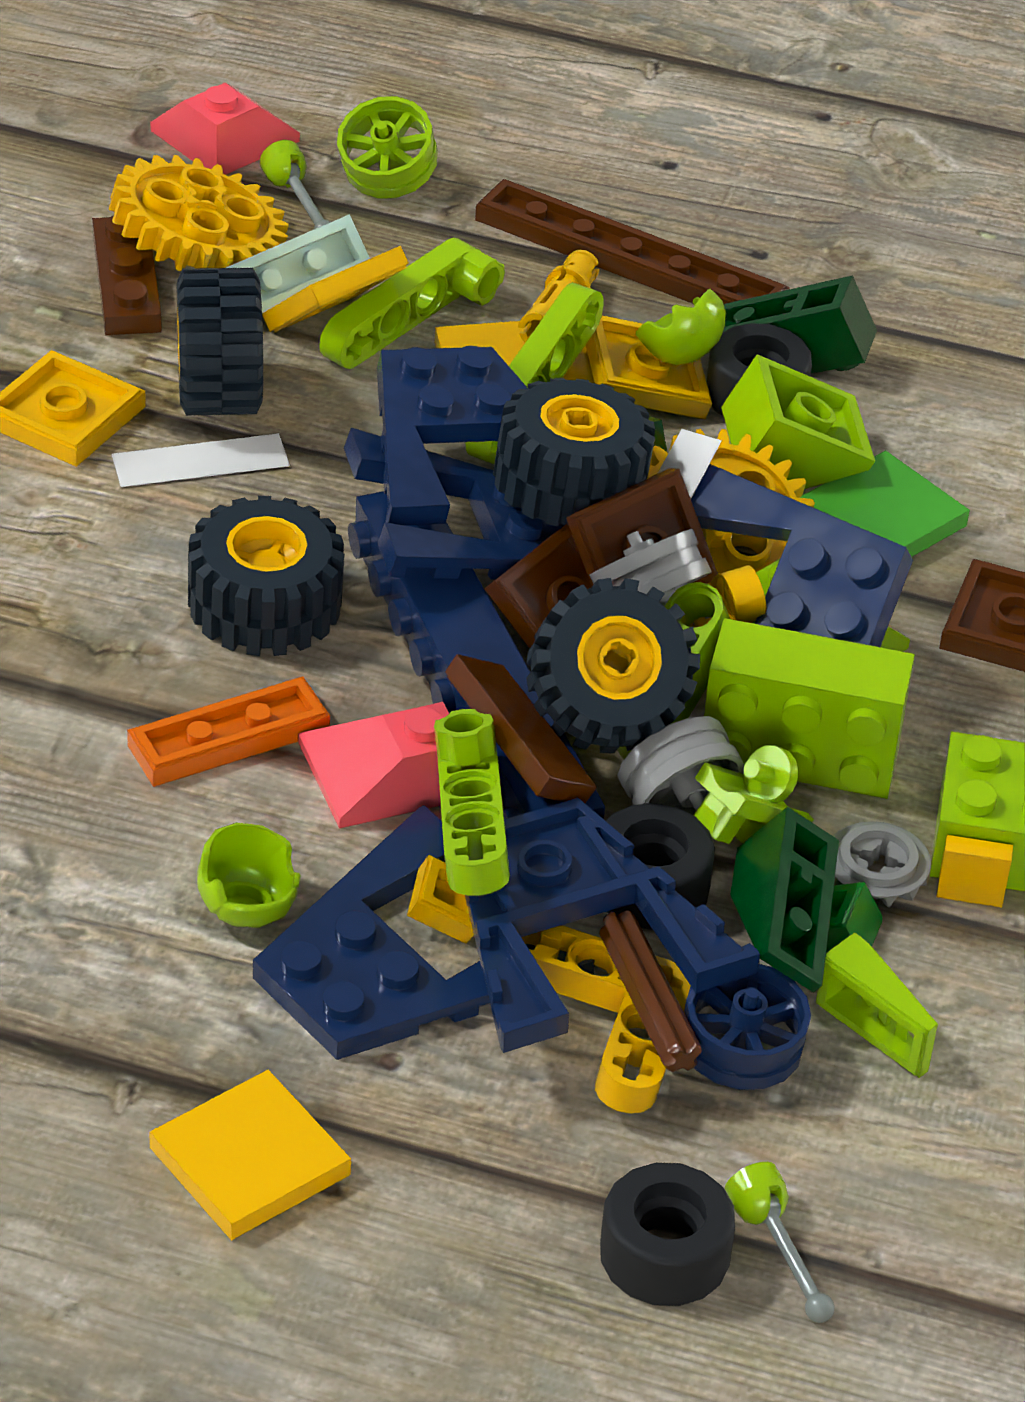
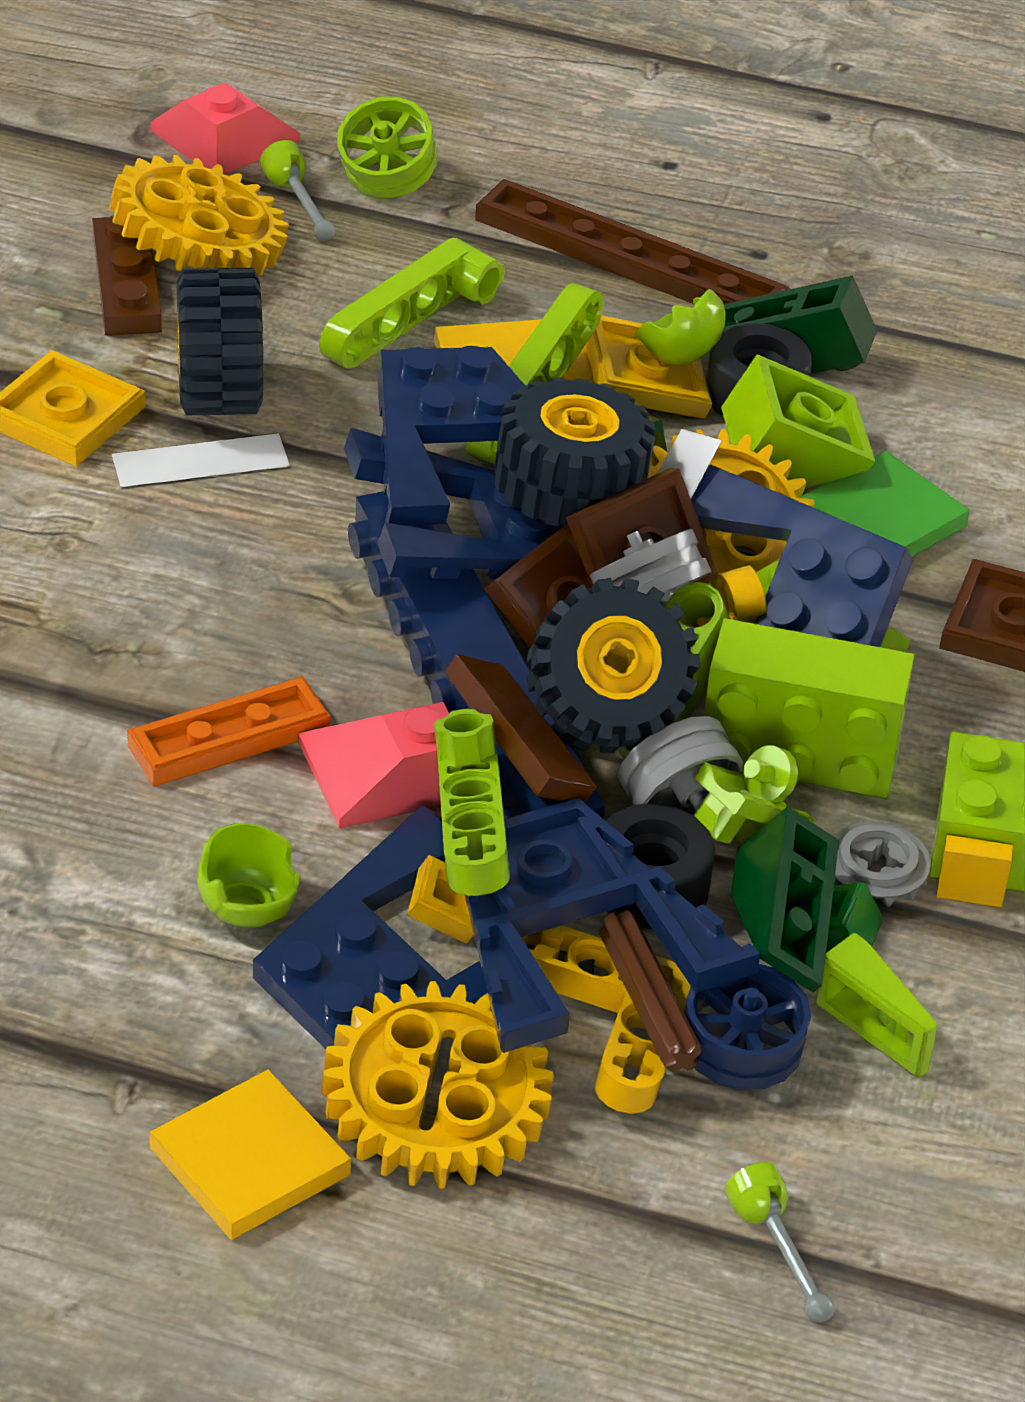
(265, 575): black wheel -> none
(306, 260): light aqua plate -> none
(335, 289): yellow tile -> none
(394, 1060): none -> yellow gear
(577, 269): yellow pin -> none
(659, 1268): black tyre -> none

